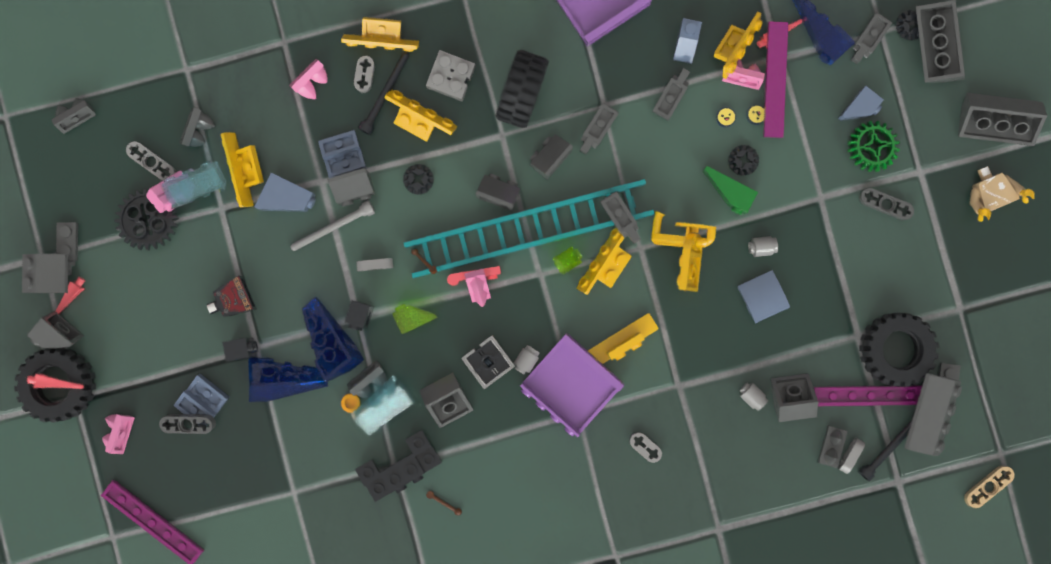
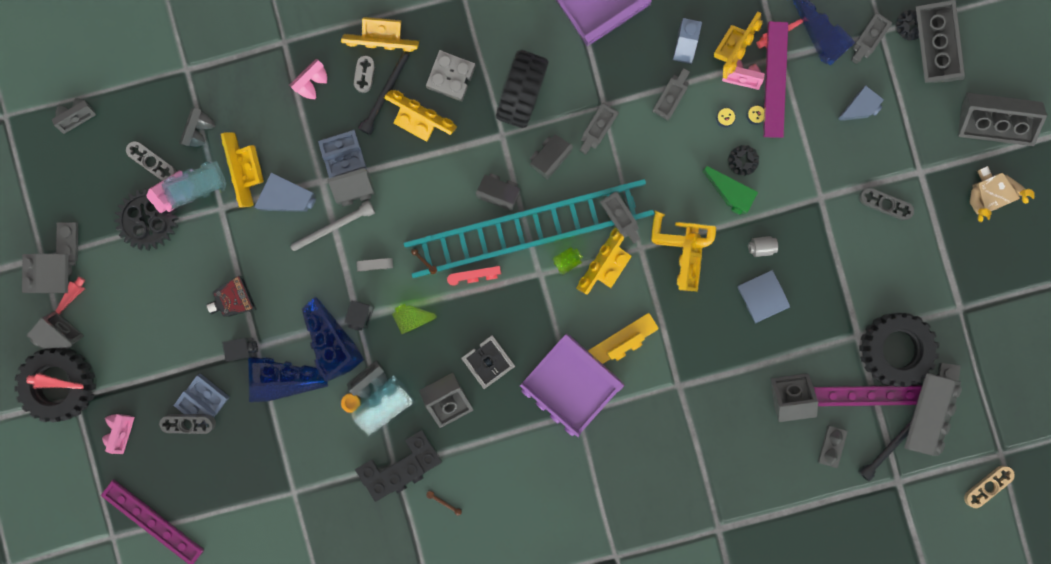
(427, 179): black gear -> none
(478, 286): bright pink tile -> none
(526, 360): light grey brick -> none
(642, 450): light grey beam -> none
(753, 396): light grey brick -> none
(851, 455): light grey beam -> none
(889, 142): green gear -> none

